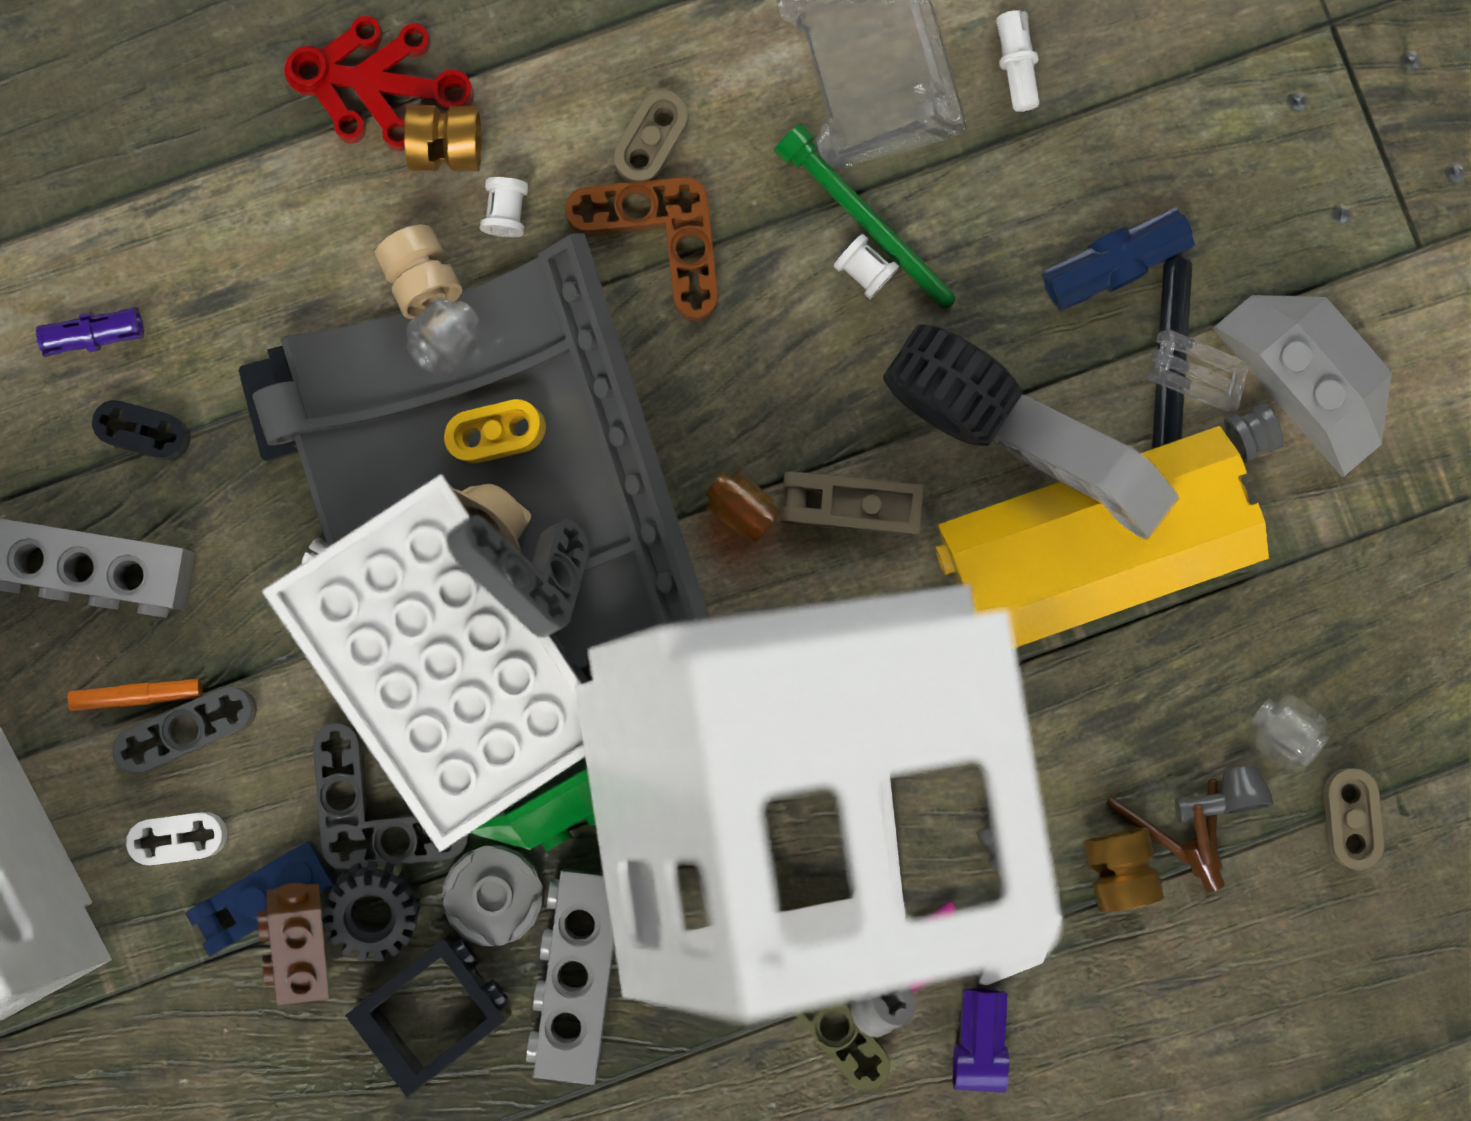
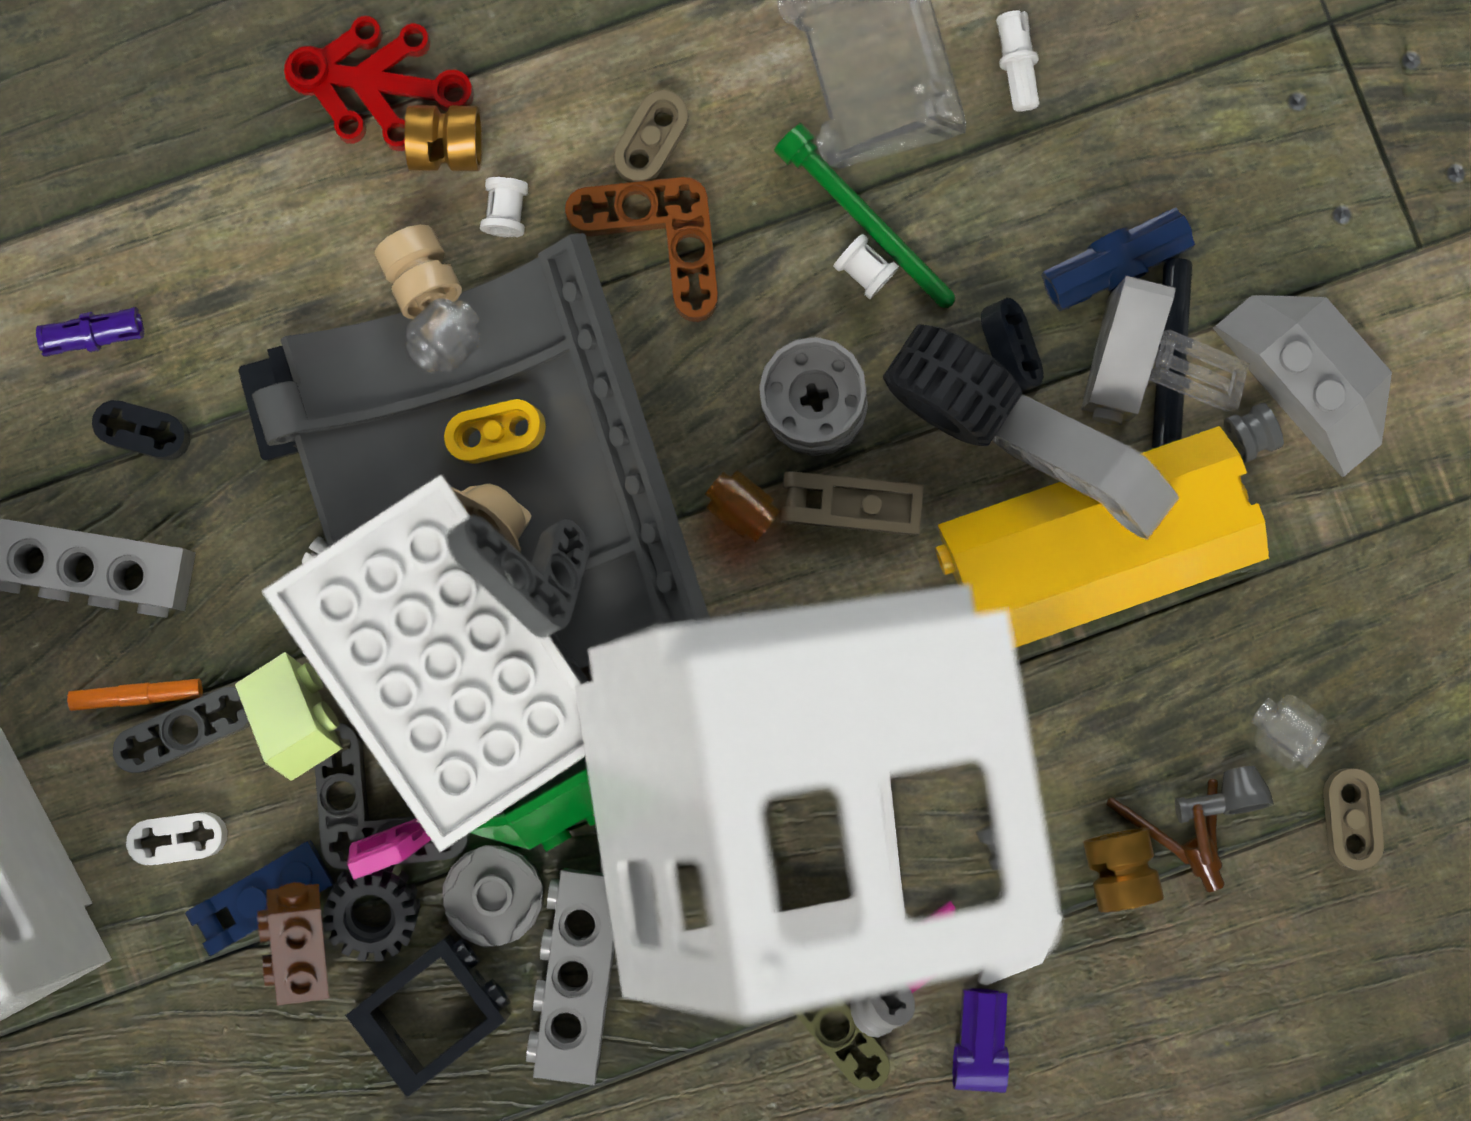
(289, 715): none -> yellowish green brick
(386, 848): none -> dark pink tile
(814, 367): none -> light grey wheel
(1012, 342): none -> black beam
(1126, 349): none -> light grey slope

